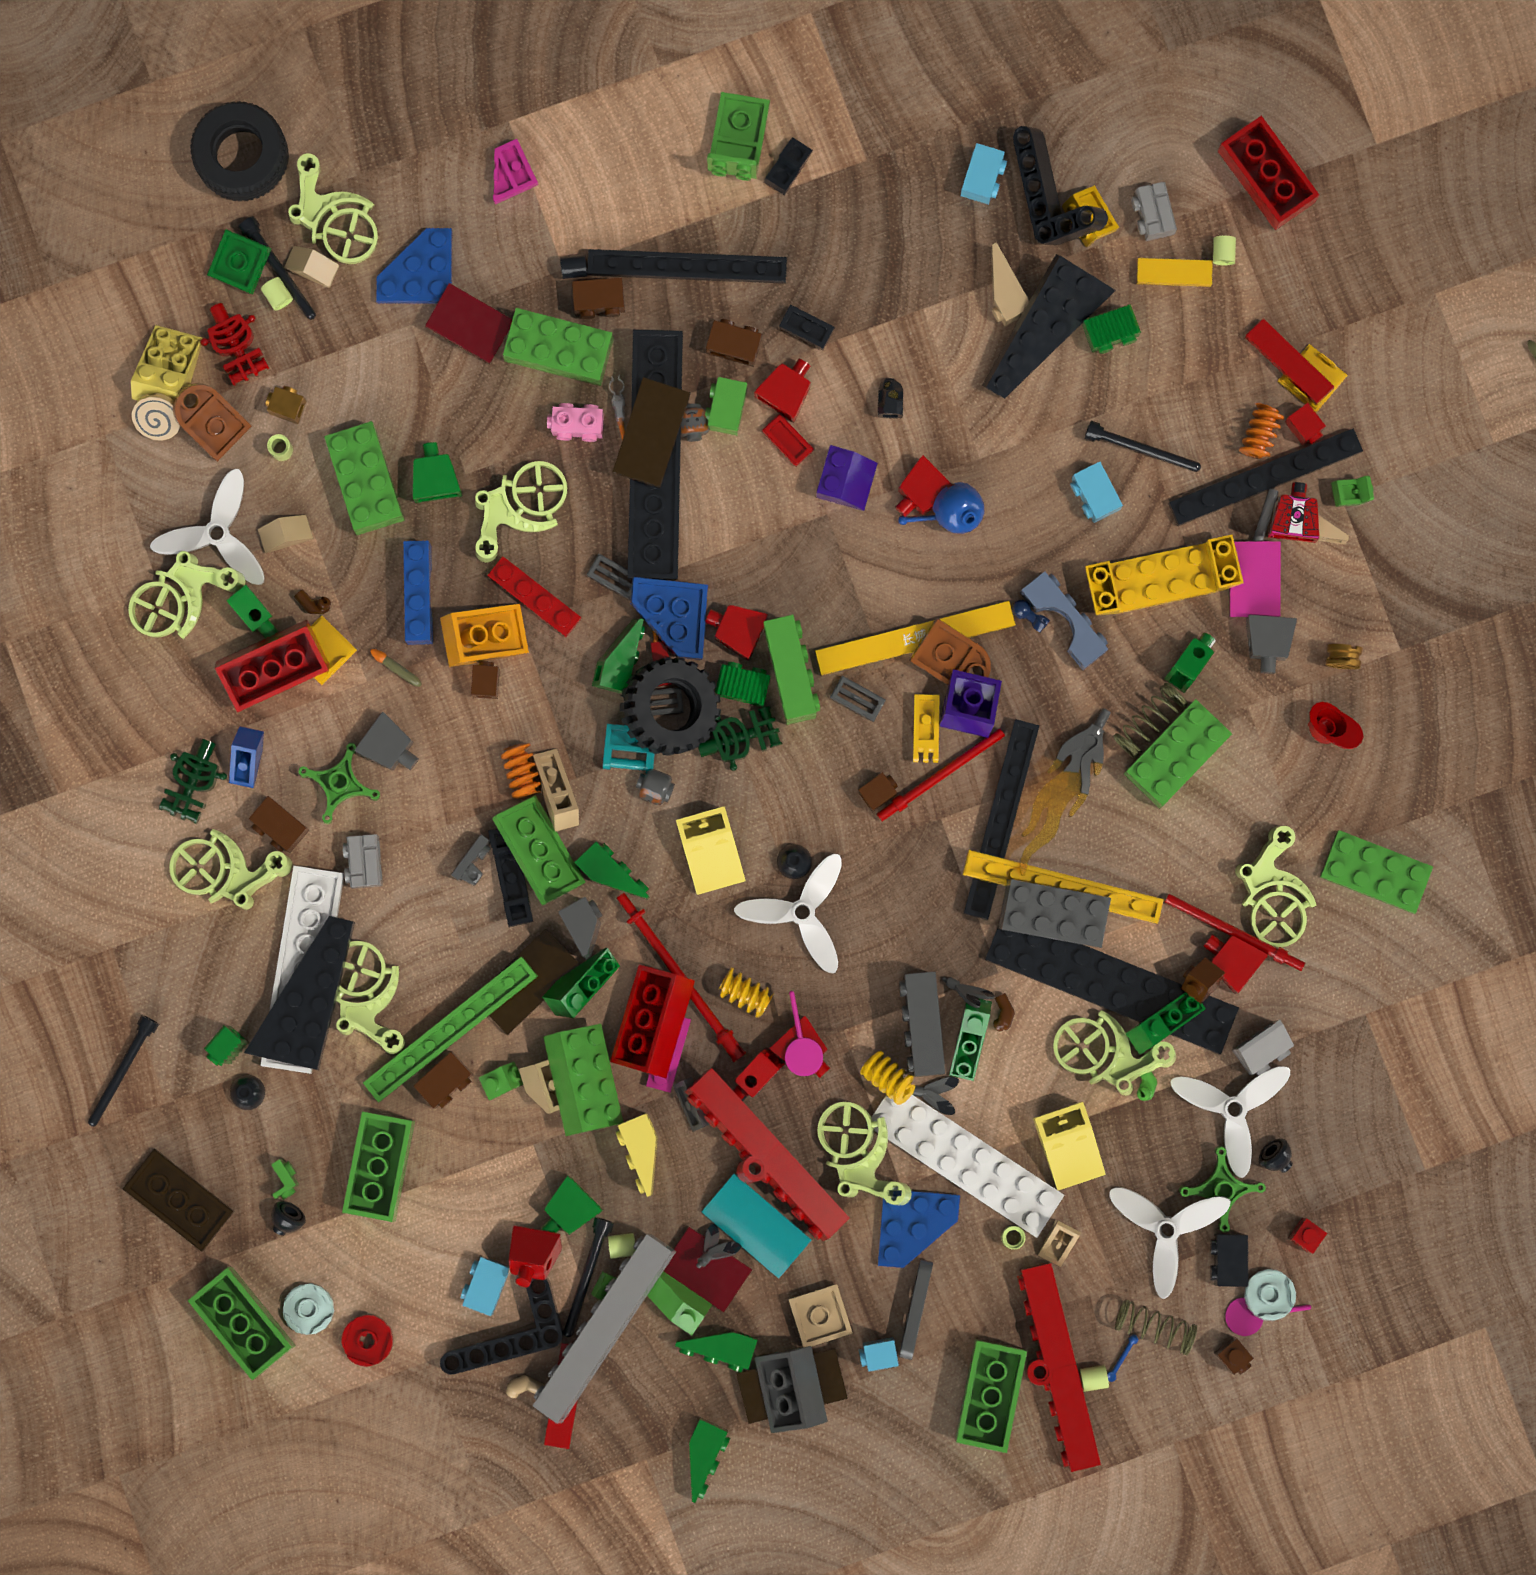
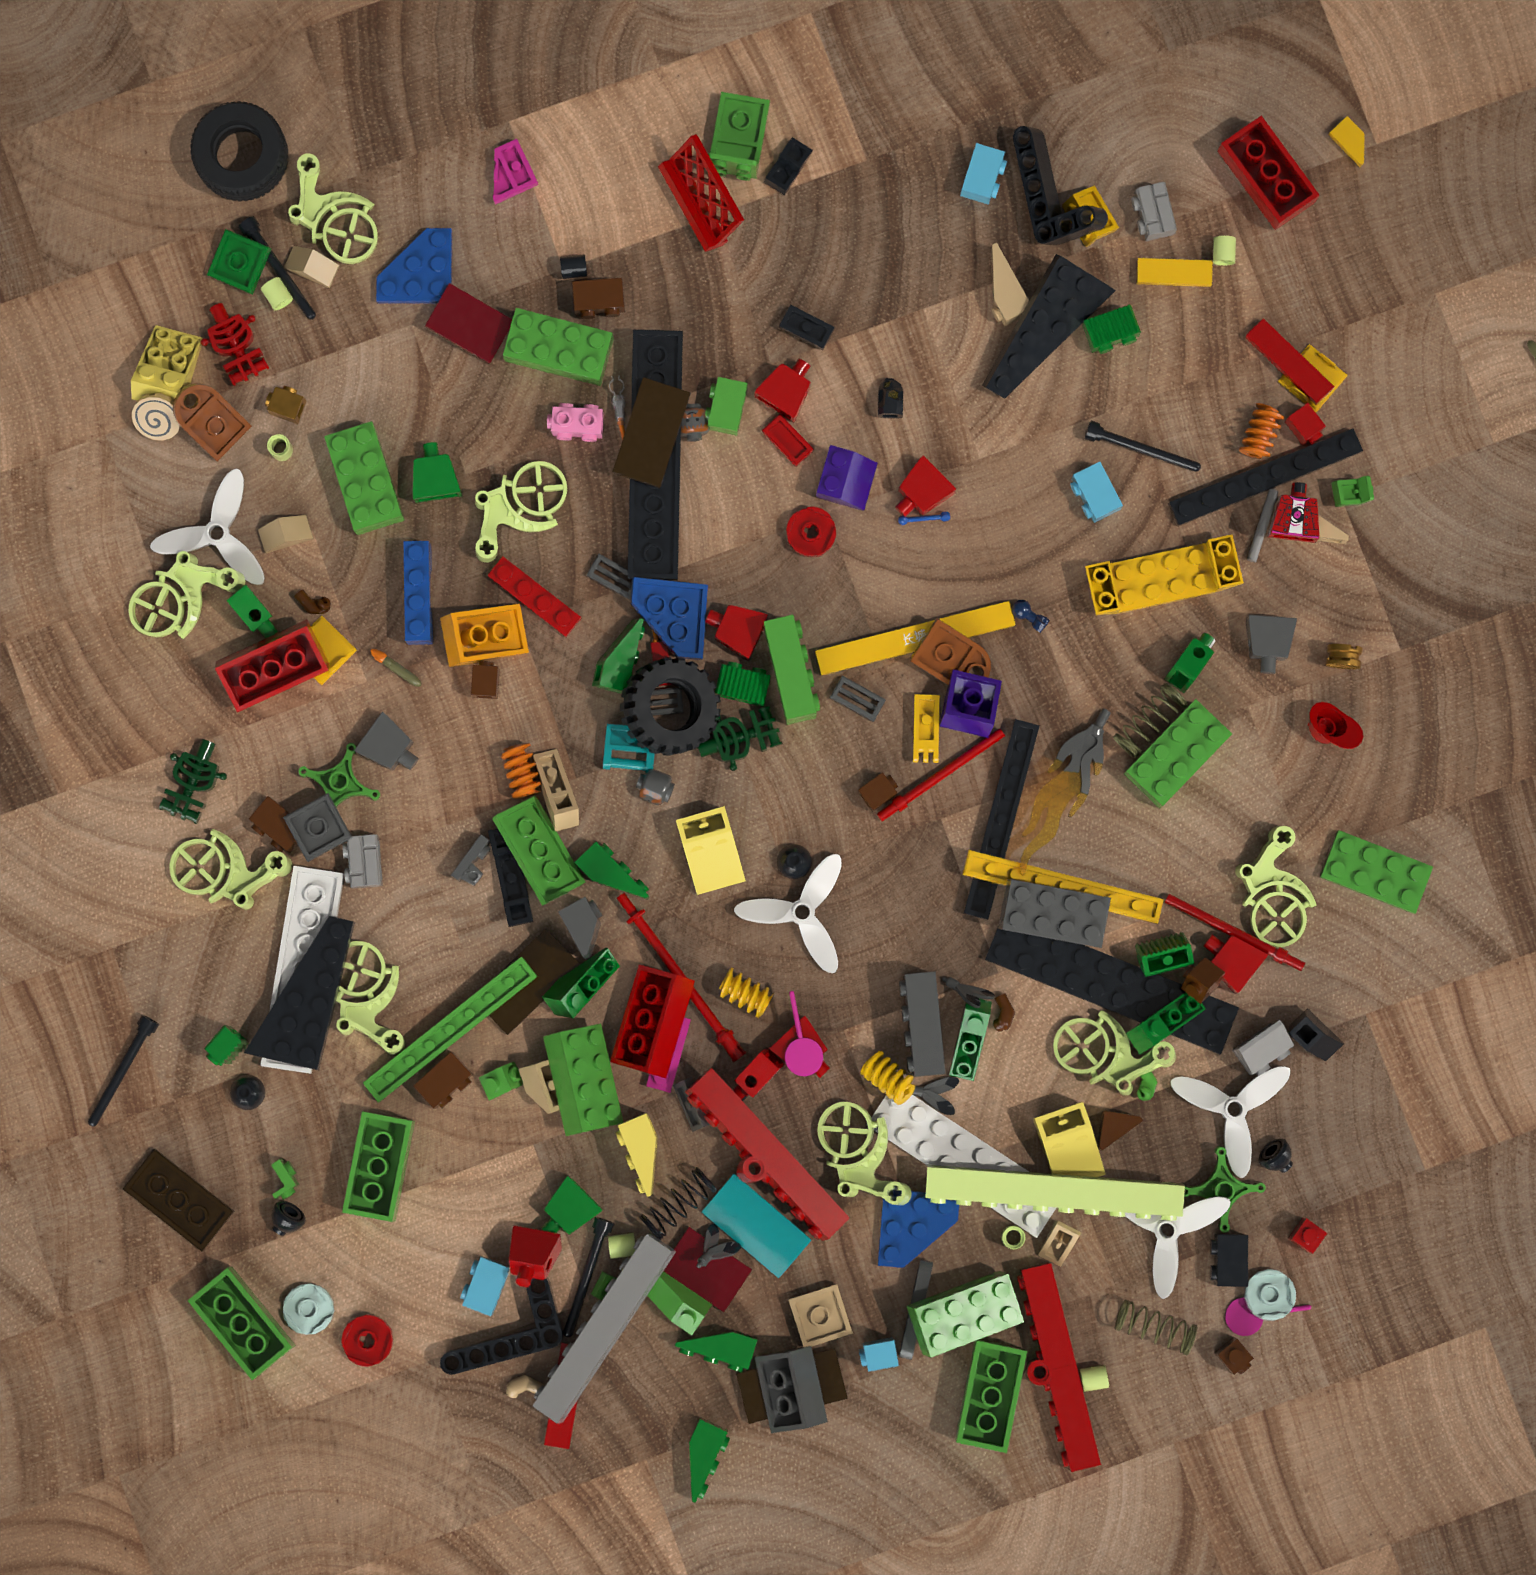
(246, 756): blue slope -> none
(318, 827): none -> dark grey tile
(658, 1234): none -> black piece
(687, 266): black plate -> none
(693, 199): none -> red fence
(733, 342): reddish brown brick -> none
(805, 519): none -> red plate
(959, 508): blue cylinder -> none
(965, 1314): none -> brick
(1046, 596): sand blue arch -> none
(1055, 1190): none -> yellowish green brick
(1114, 1126): none -> reddish brown slope
(1133, 1339): blue hinge -> none
(1164, 954): none -> green brick
(1261, 577): dark pink tile -> none
(1314, 1035): none -> black slope
(1350, 139): none -> yellow tile

